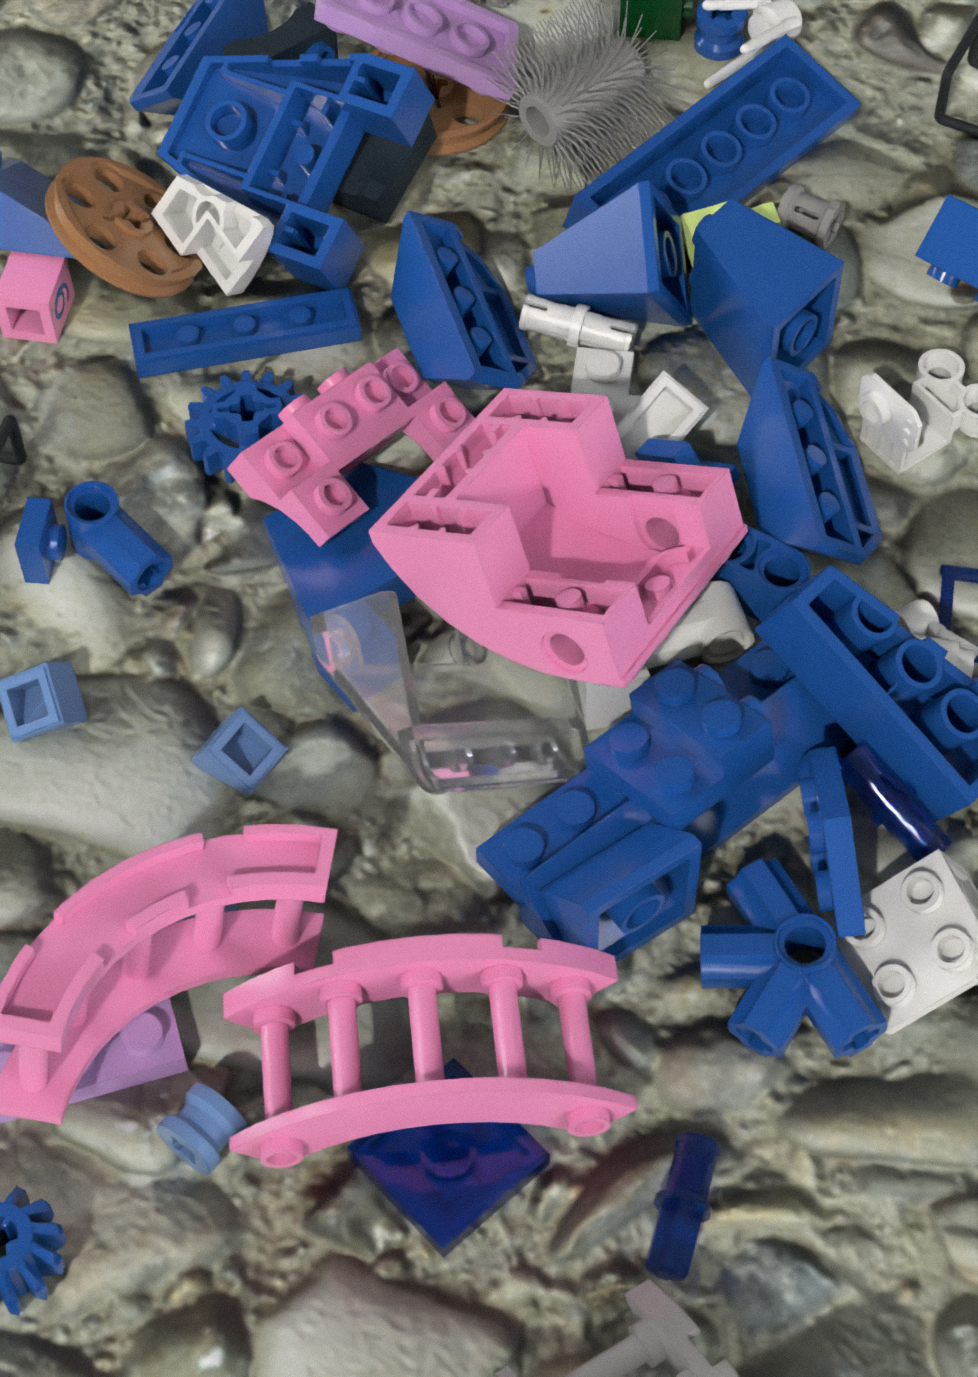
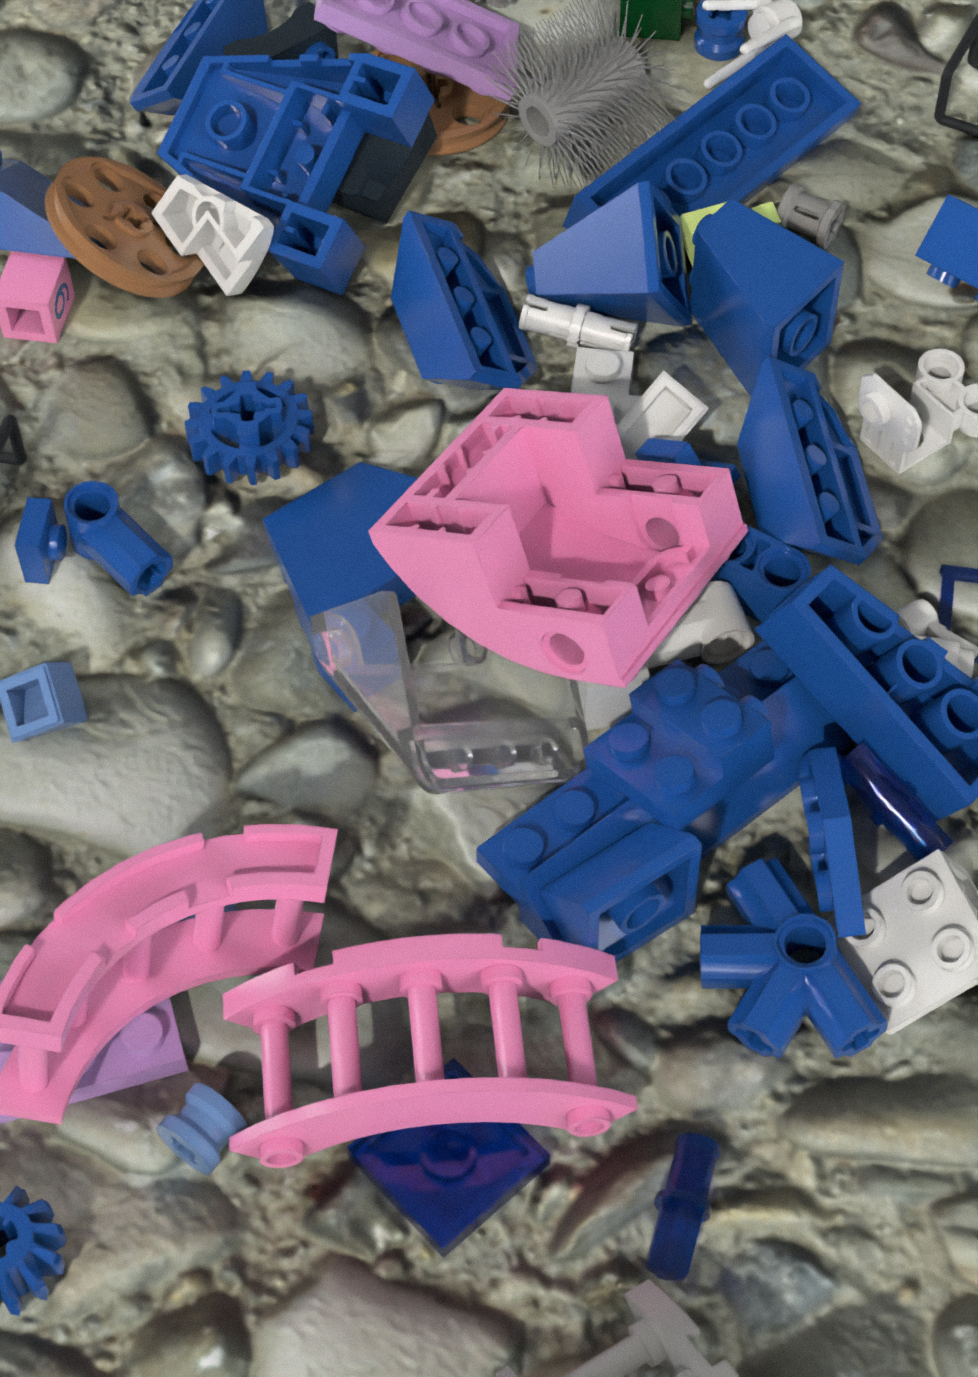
(240, 752): medium blue slope -> none
(244, 332): blue tile -> none
(324, 438): bright pink bracket -> none

